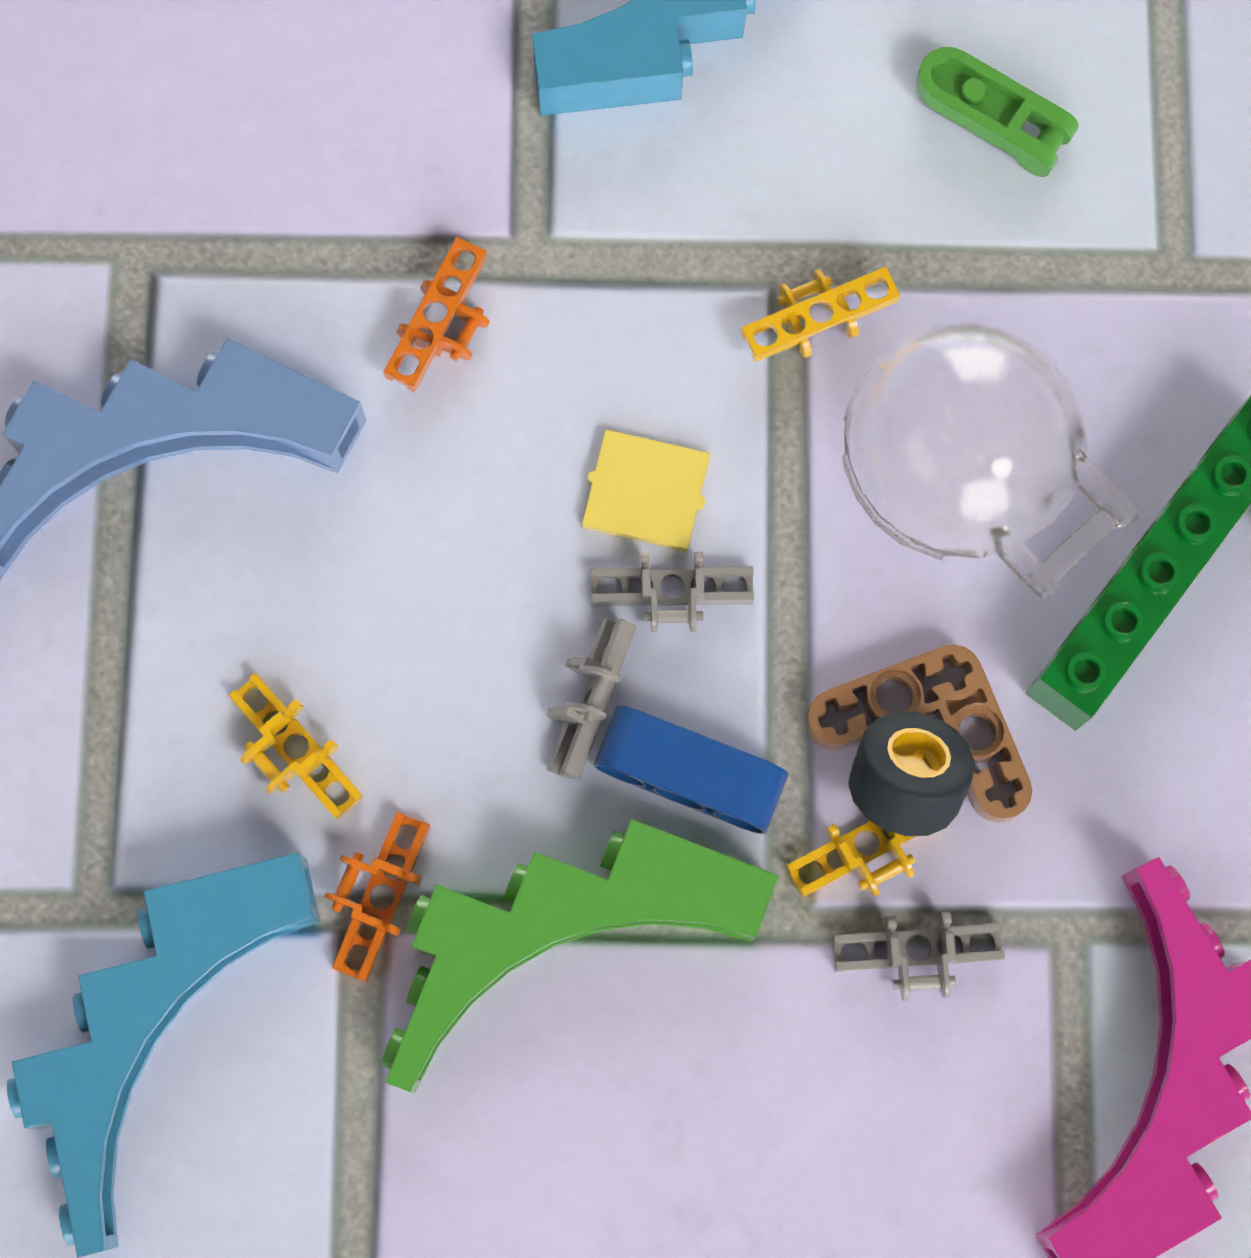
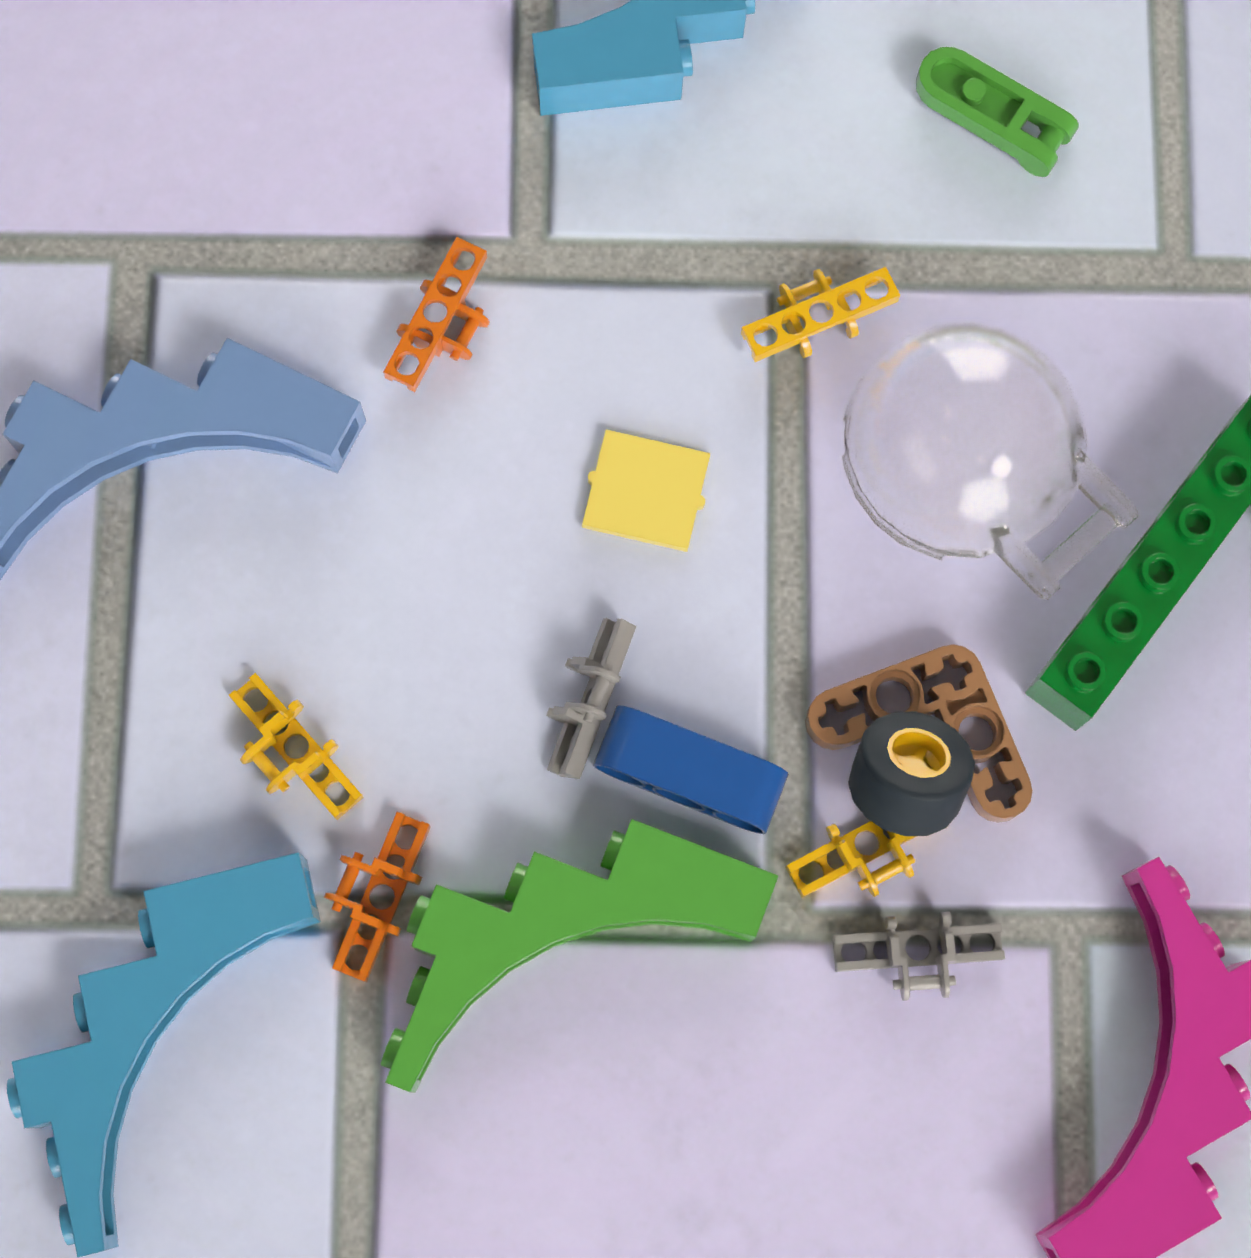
(689, 597): light grey piece -> none

